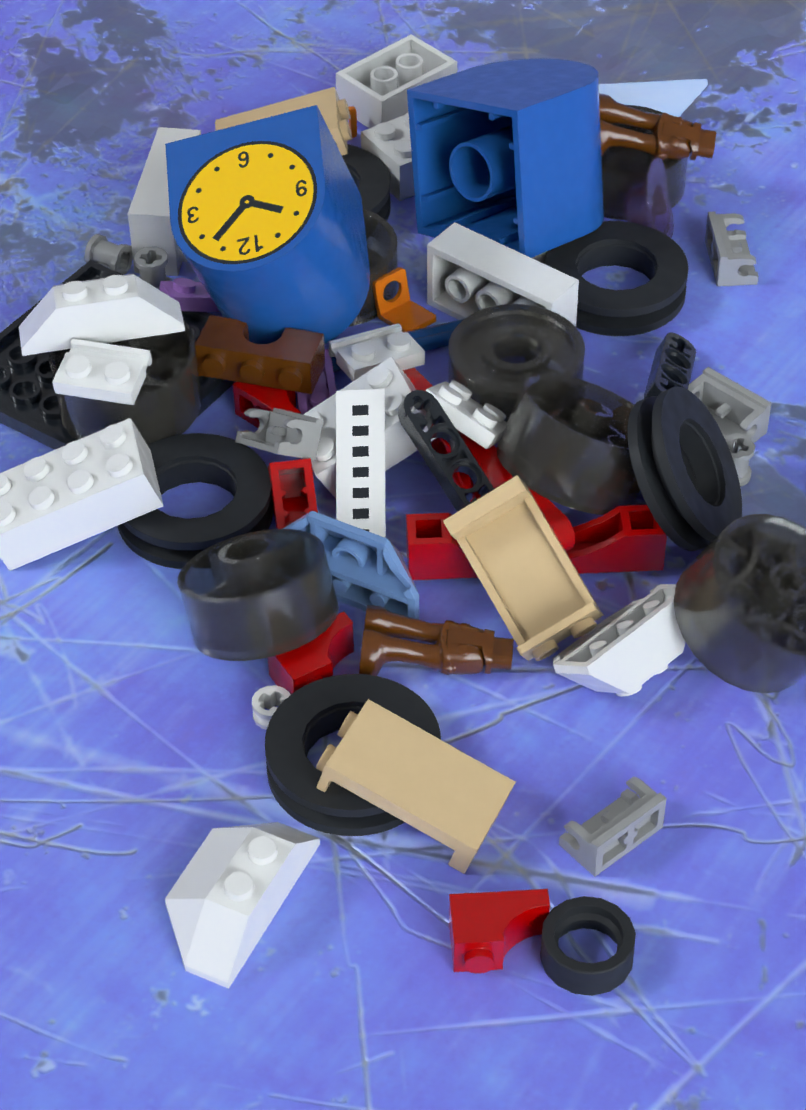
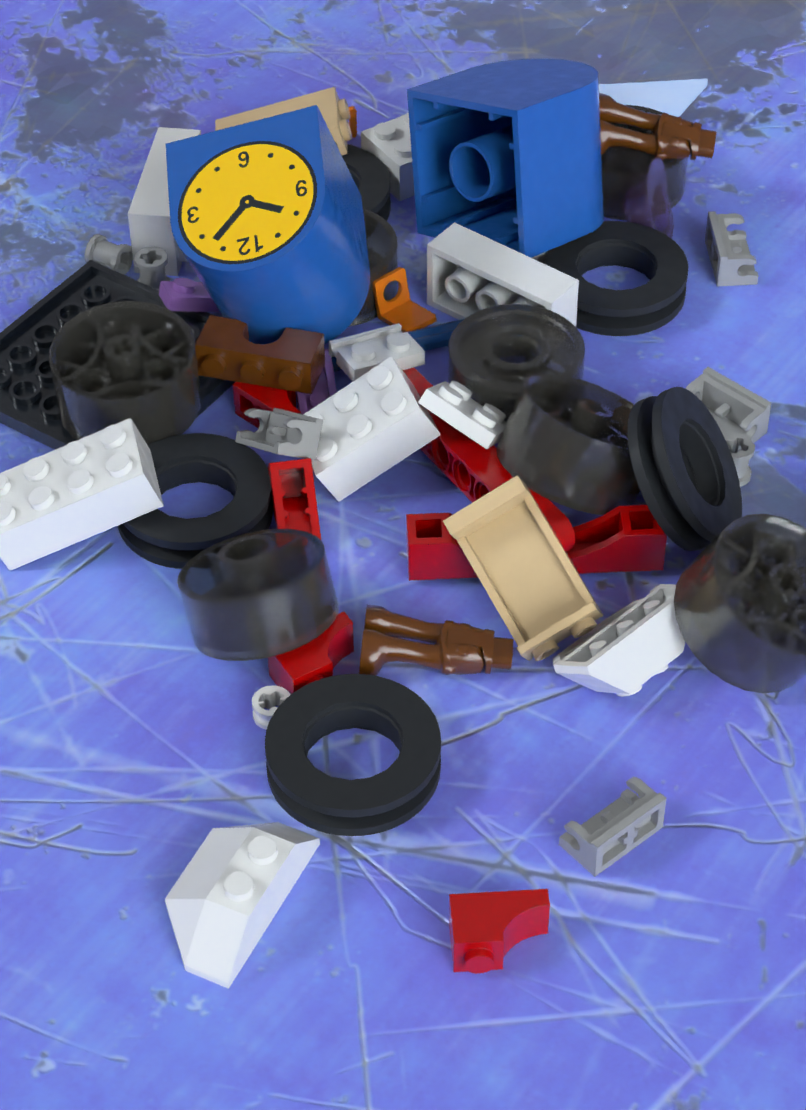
(99, 312): white wedge -> none
(102, 372): white plate -> none
(361, 459): white sticker -> none
(363, 566): medium blue wedge -> none
(381, 81): white brick -> none
(416, 779): tan panel -> none
(442, 465): black beam -> none
(581, 976): black tyre -> none
(671, 365): black beam -> none

